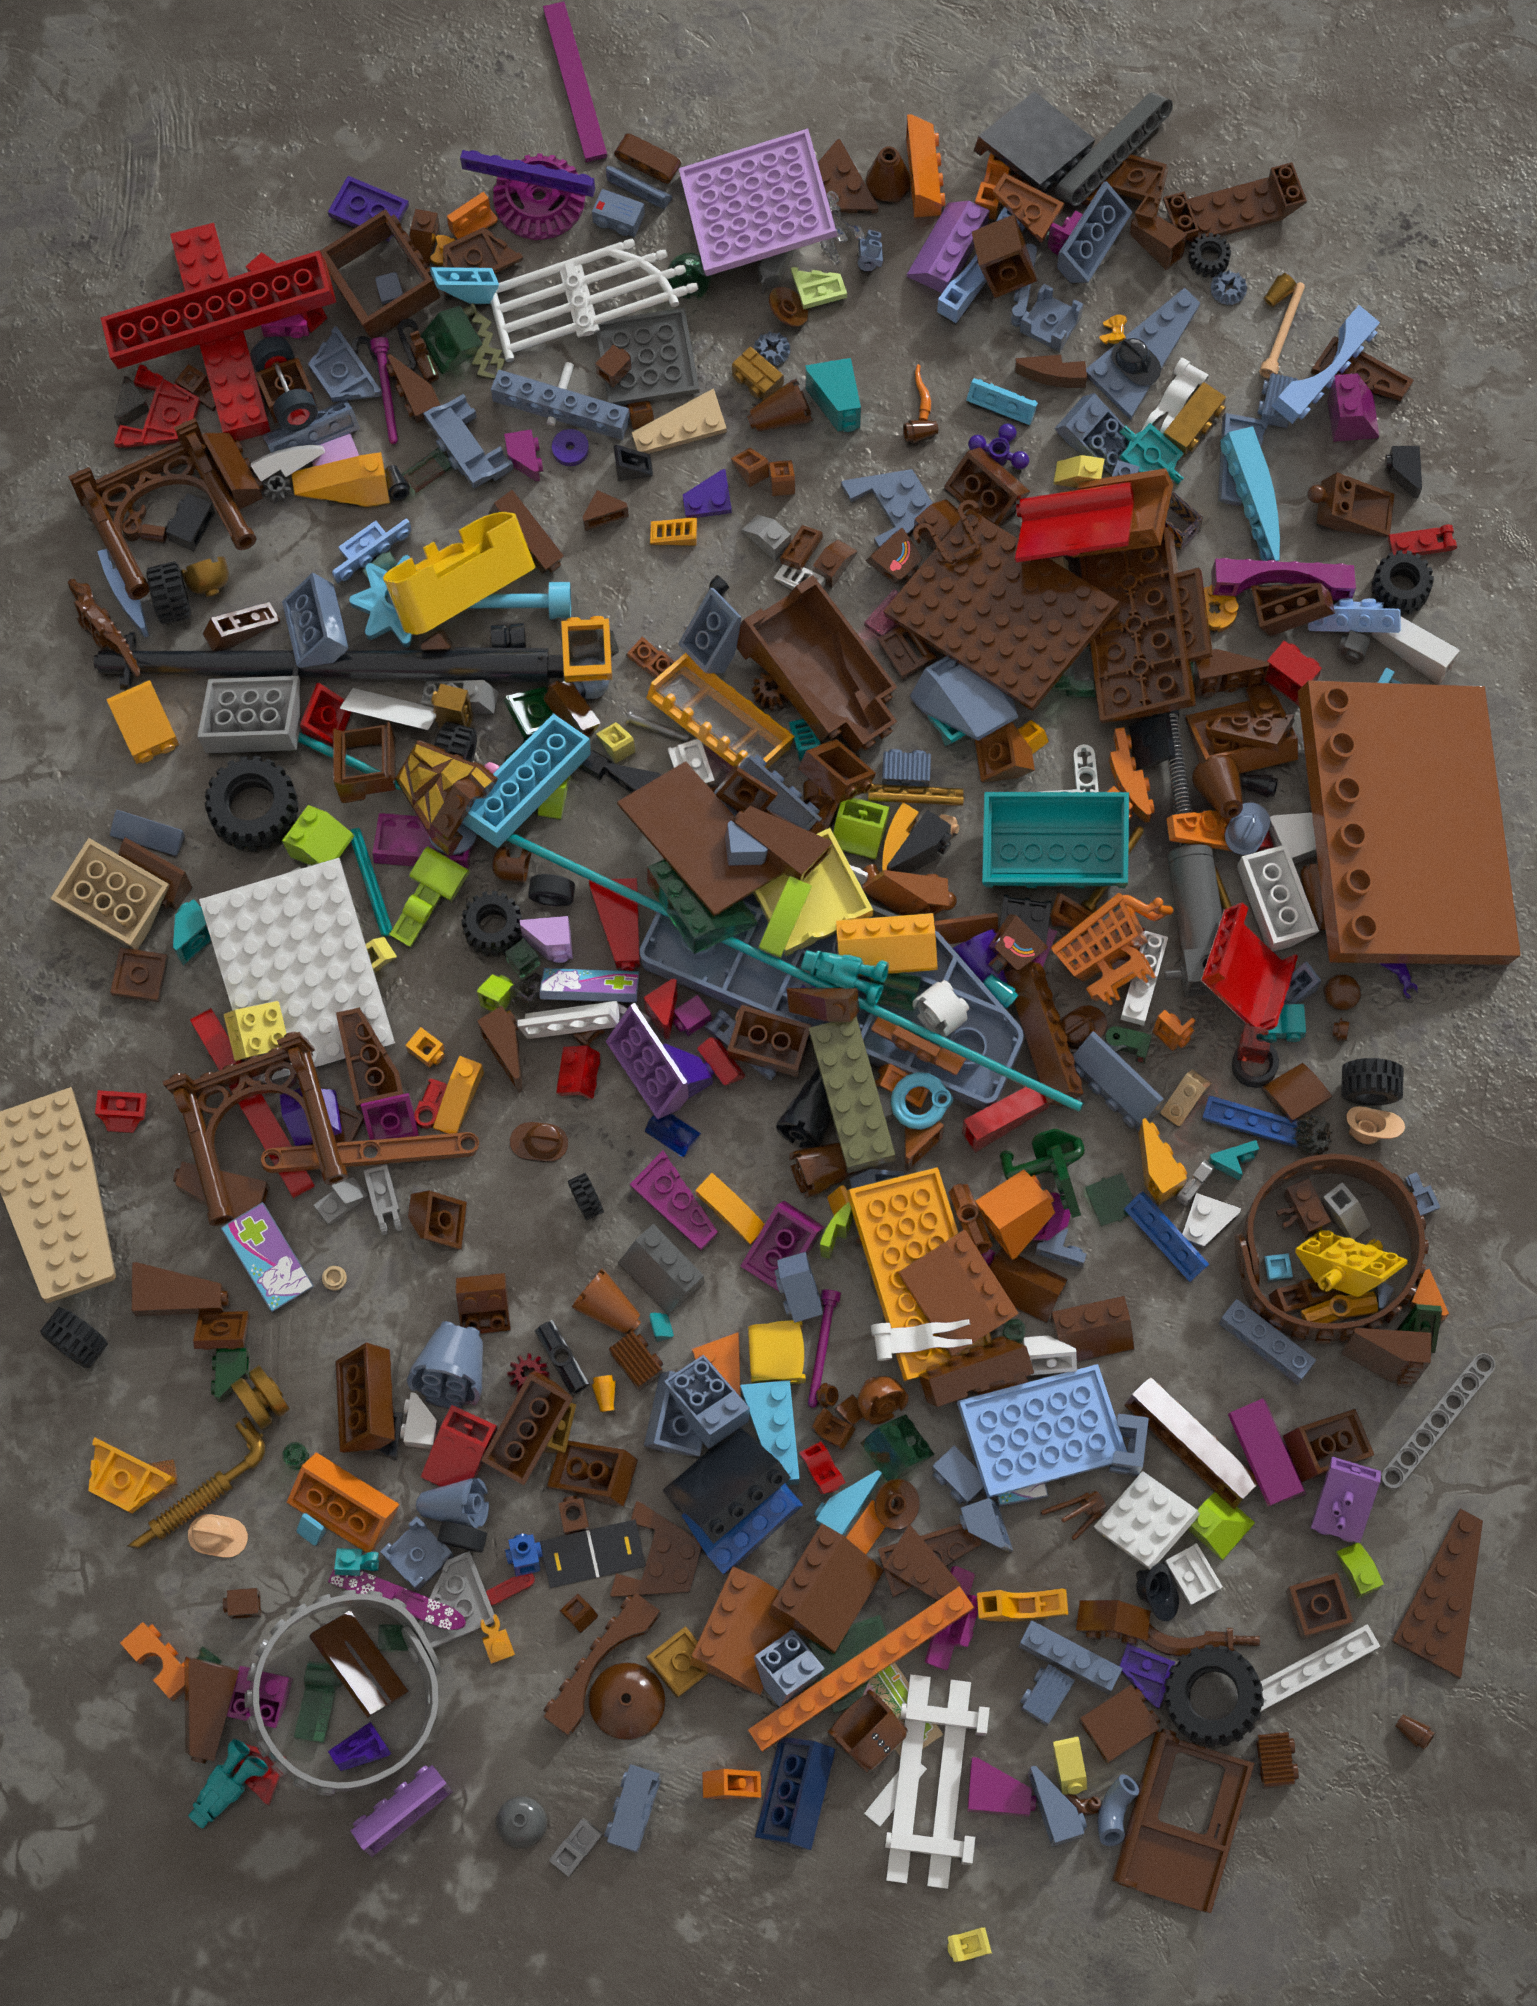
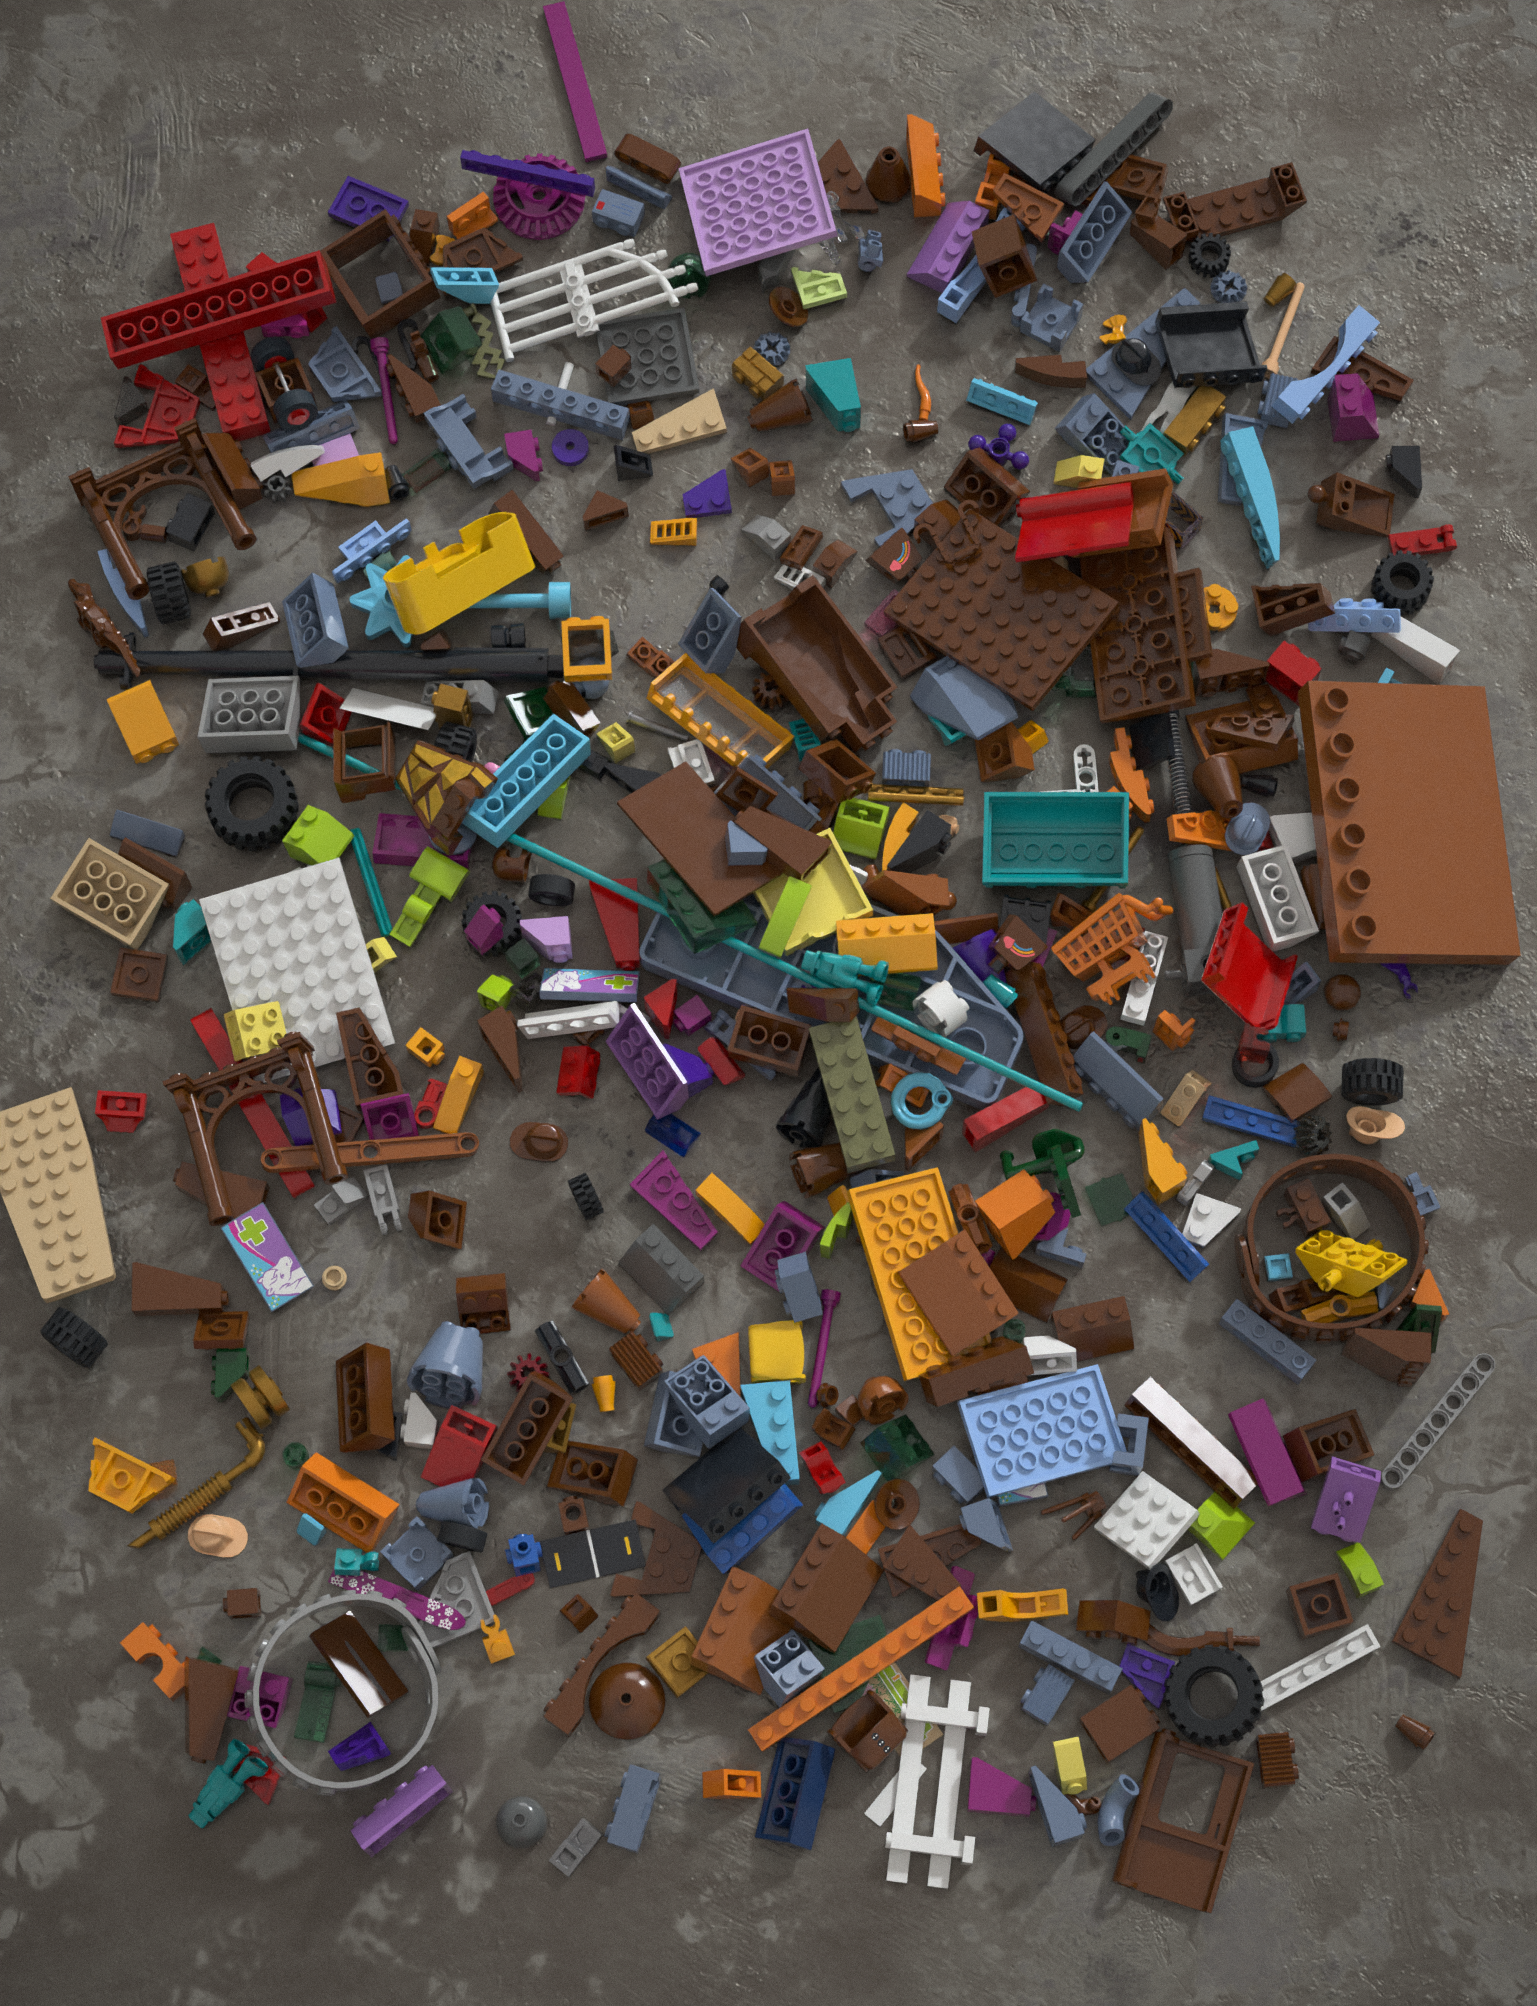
(484, 929): none -> magenta slope
(915, 1338): white flag -> none
(968, 1945): light yellow bracket -> none
(1208, 345): none -> black panel
(1234, 576): magenta arch -> none

